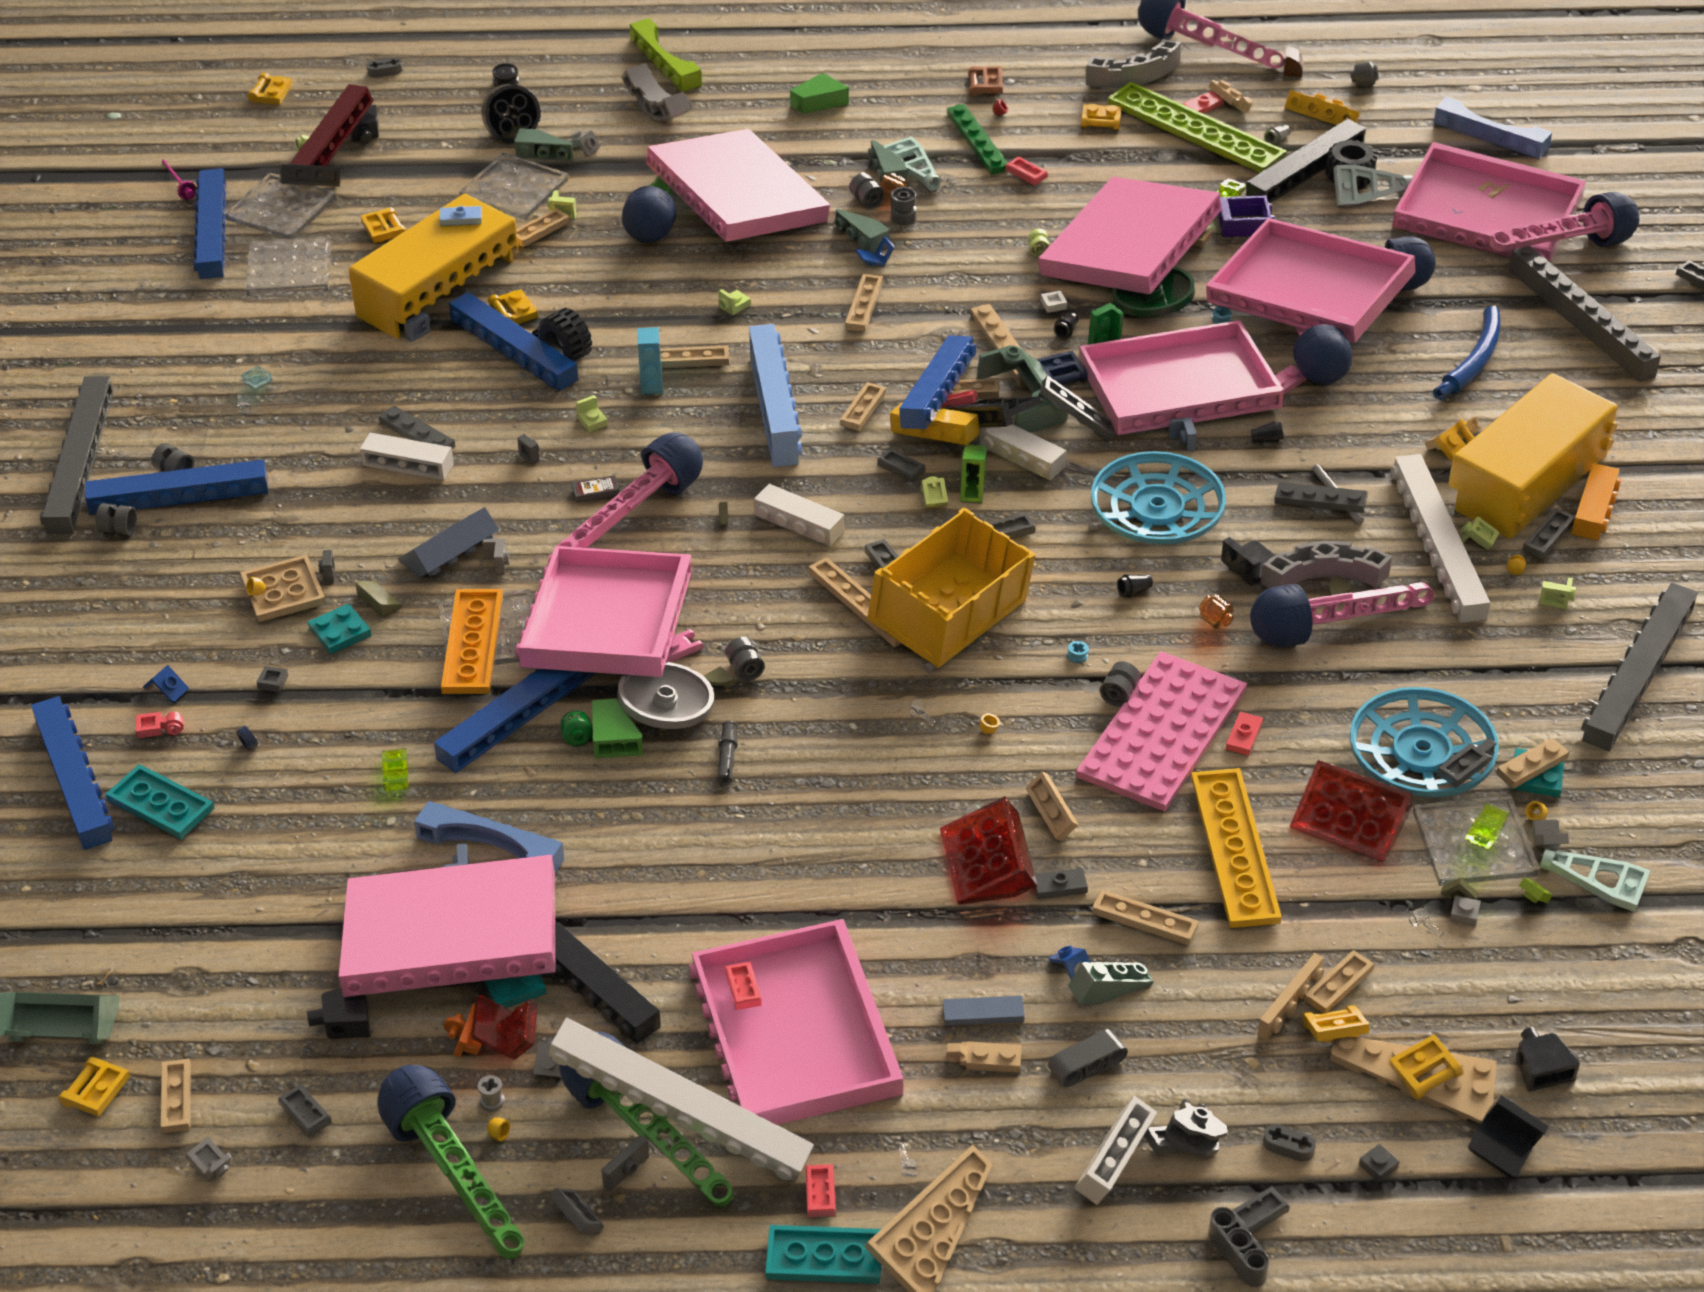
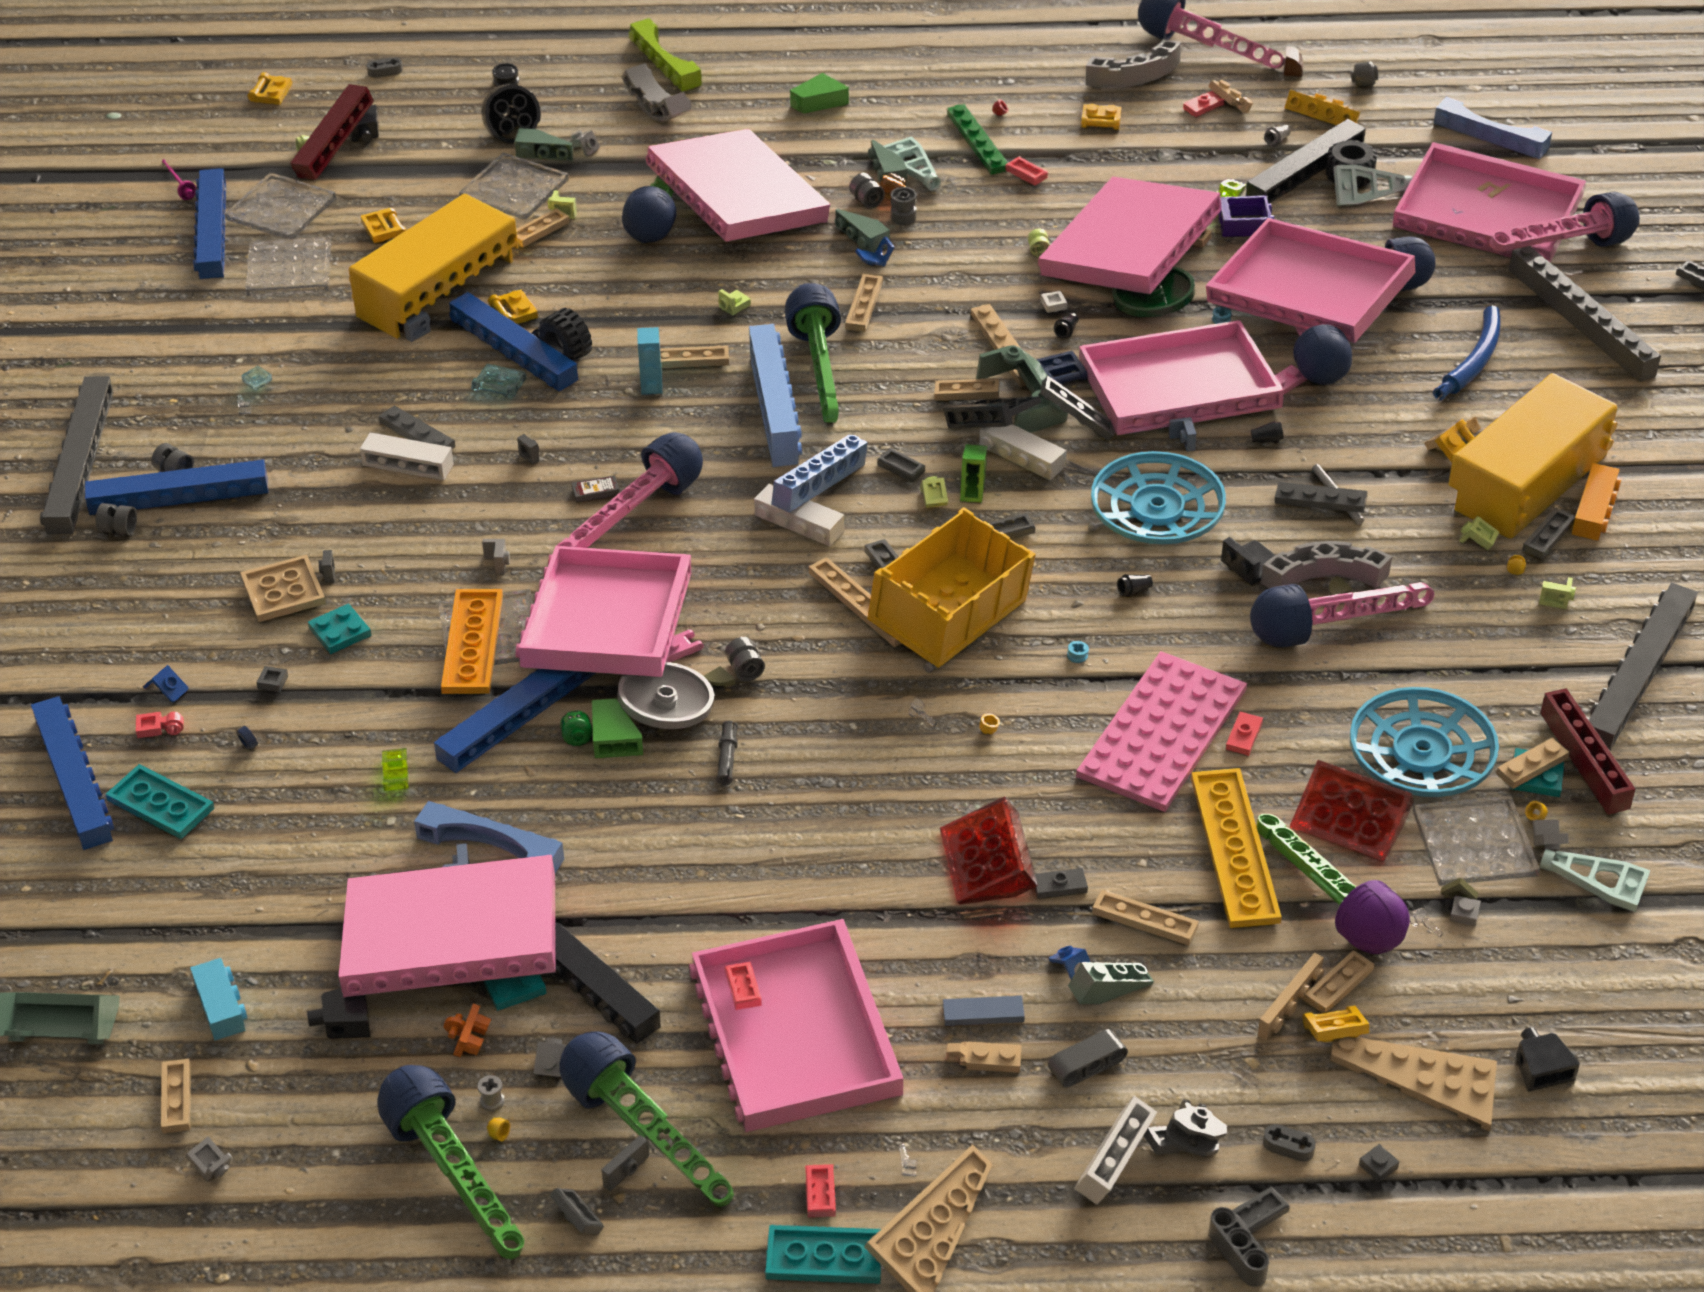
(100, 1089): yellow plate -> none
(219, 998): none -> medium azure brick
(255, 586): yellow hinge -> none
(304, 1110): dark grey plate -> none
(310, 175): black container -> none
(377, 597): olive slope -> none
(450, 543): sand blue slope -> none
(460, 215): light blue plate -> none
(499, 380): none -> clear light blue plate
(504, 1029): clear red bracket -> none
(590, 414): yellowish green bracket -> none
(680, 1100): white brick -> none
(723, 513): olive tile -> none
(812, 317): none -> piece
(819, 473): none -> medium blue brick
(863, 406): tan plate -> none
(937, 382): blue brick -> none
(947, 426): yellow brick -> none
(961, 398): coral plate -> none
(991, 80): nougat plate -> none
(1051, 806): tan plate -> none
(1105, 324): green bracket -> none
(1120, 683): dark grey wheel -> none
(1196, 127): lime plate -> none
(1216, 611): clear orange head -> none
(1368, 914): none -> piece
(1421, 1059): yellow plate -> none
(1440, 539): white brick -> none
(1467, 762): dark grey hinge -> none
(1487, 826): clear neon green slope -> none
(1506, 1136): black bracket -> none
(1534, 891): lime plate -> none
(1587, 751): none -> dark red brick

